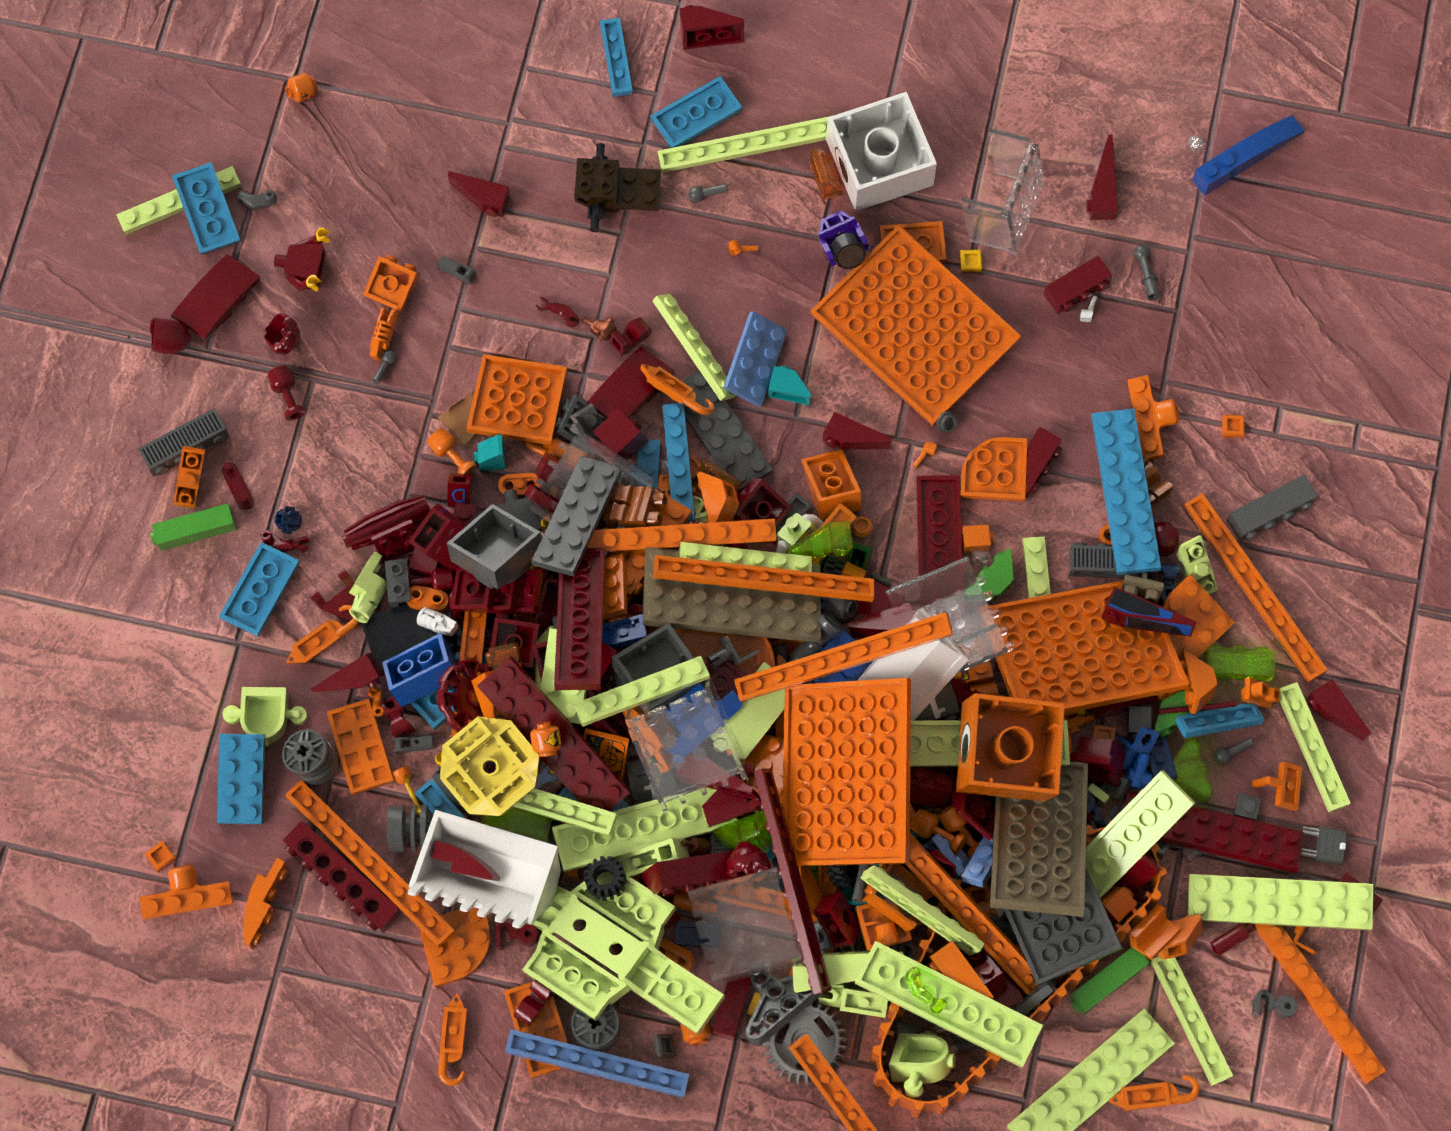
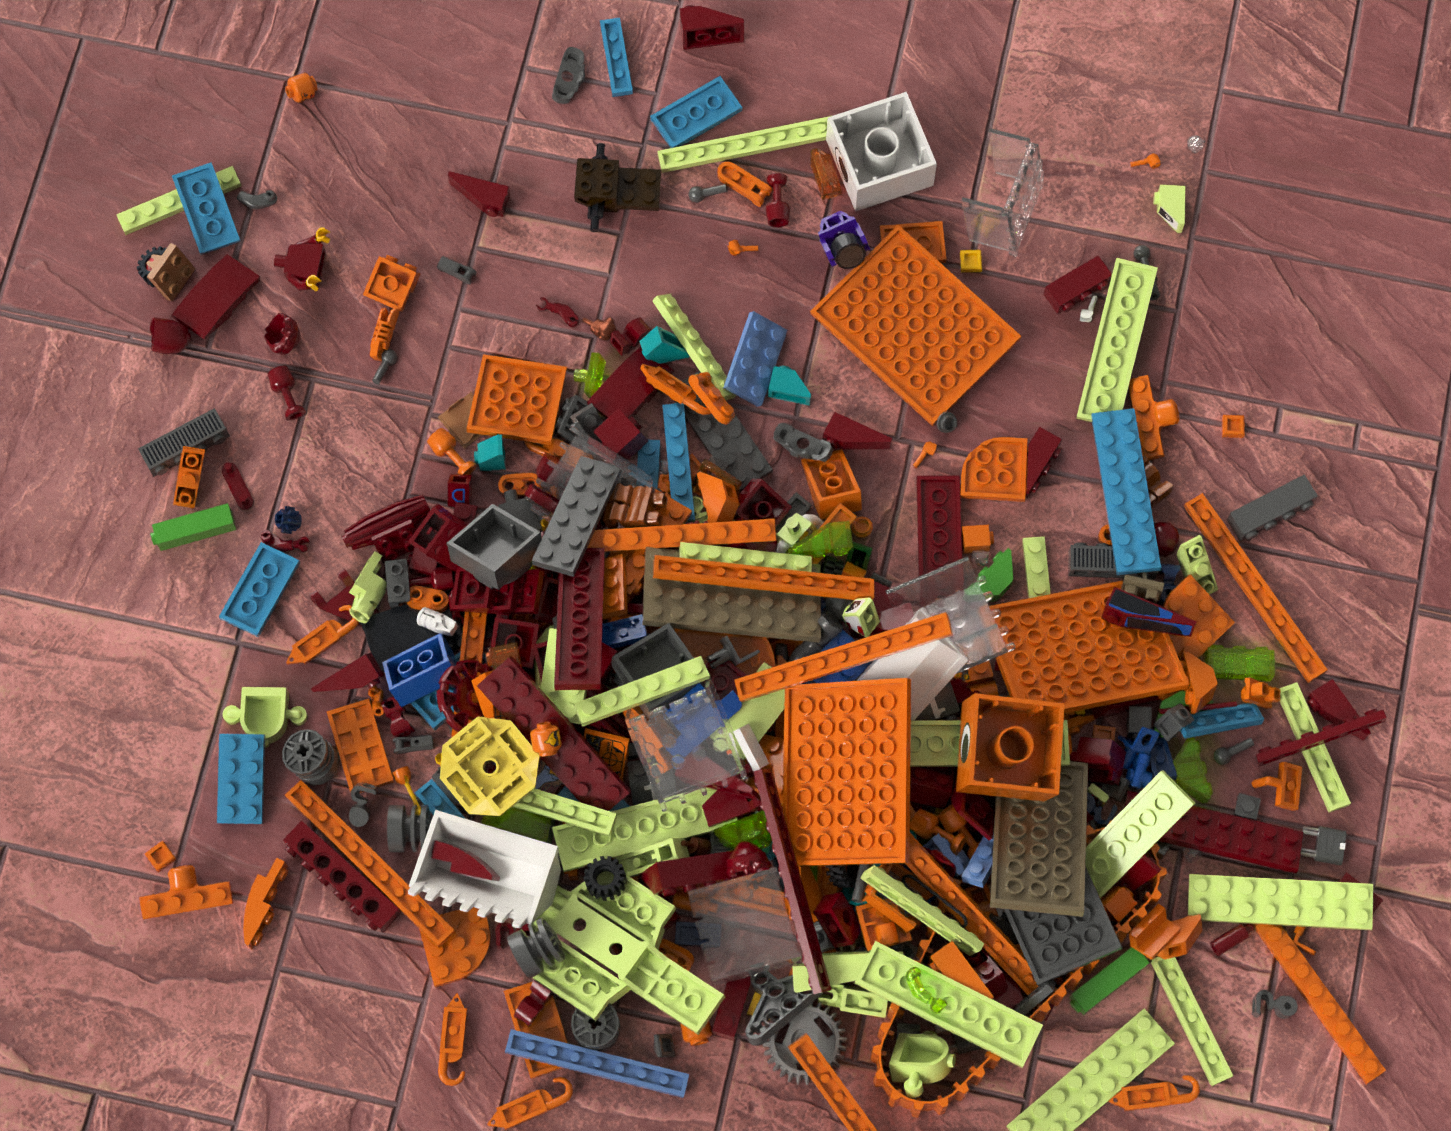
(166, 270): none -> medium nougat plate
(360, 812): none -> dark grey leg
(529, 1106): none -> orange plate
(539, 946): none -> dark grey wheel
(573, 63): none -> dark grey piece
(593, 375): none -> clear neon green tile
(662, 346): none -> teal slope
(712, 397): none -> orange plate
(743, 182): none -> orange plate
(751, 747): none -> white tile
(777, 211): none -> dark red piece
(789, 436): none -> dark grey piece
(861, 616): none -> yellowish green slope
(936, 895): none -> black piece
(1103, 196): dark red slope -> none
(1117, 338): none -> yellowish green plate
(1153, 160): none -> orange hand
(1171, 205): none -> yellowish green slope
(1173, 721): none -> dark grey bracket
(1245, 154): blue slope -> none
(1328, 733): none -> dark red plate

